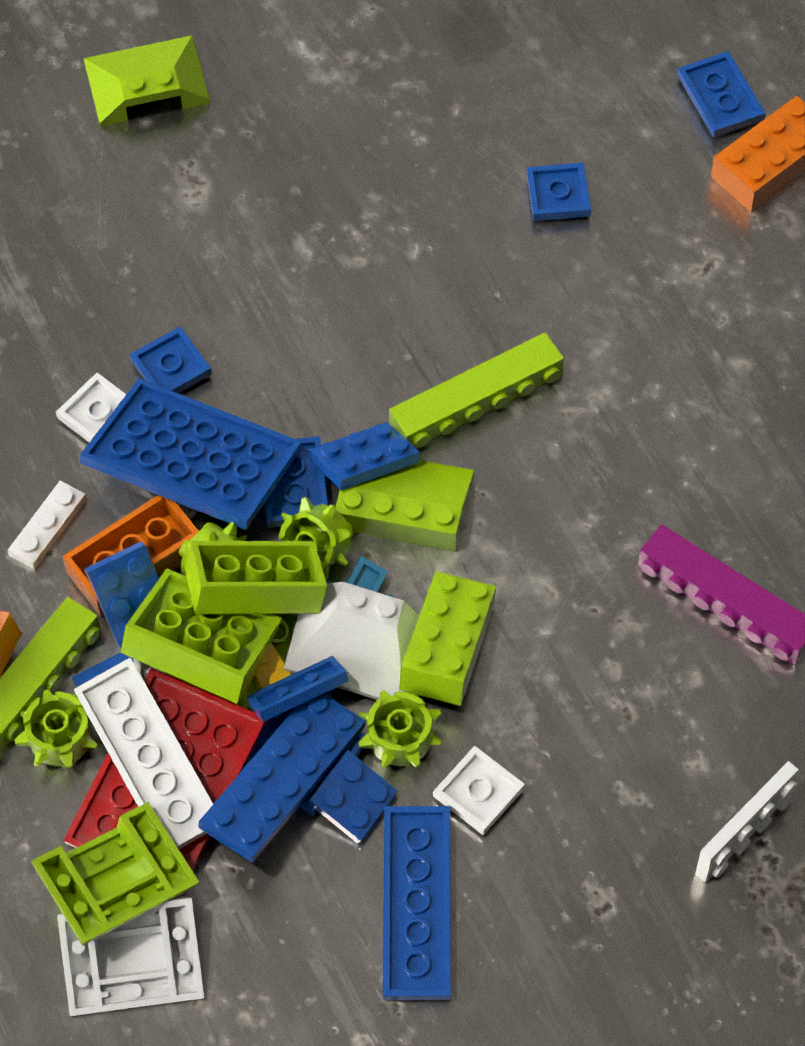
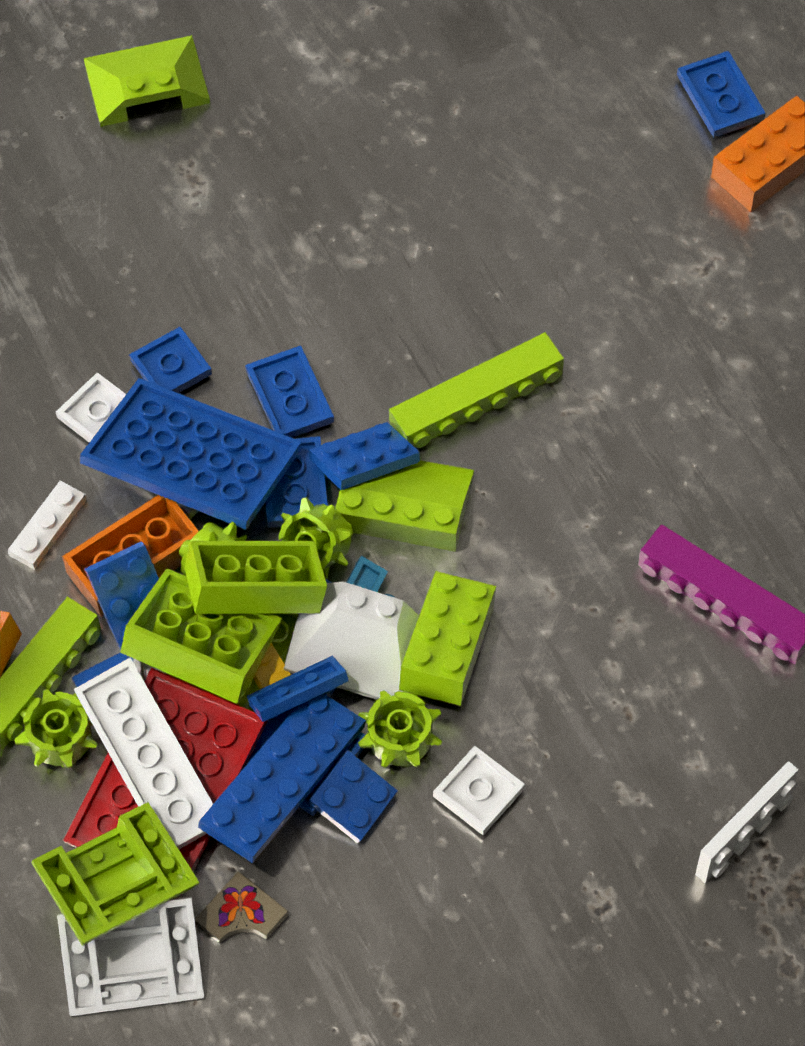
(241, 909): none -> dark tan tile
(289, 393): none -> blue plate
(416, 903): blue plate -> none
(558, 191): blue plate -> none

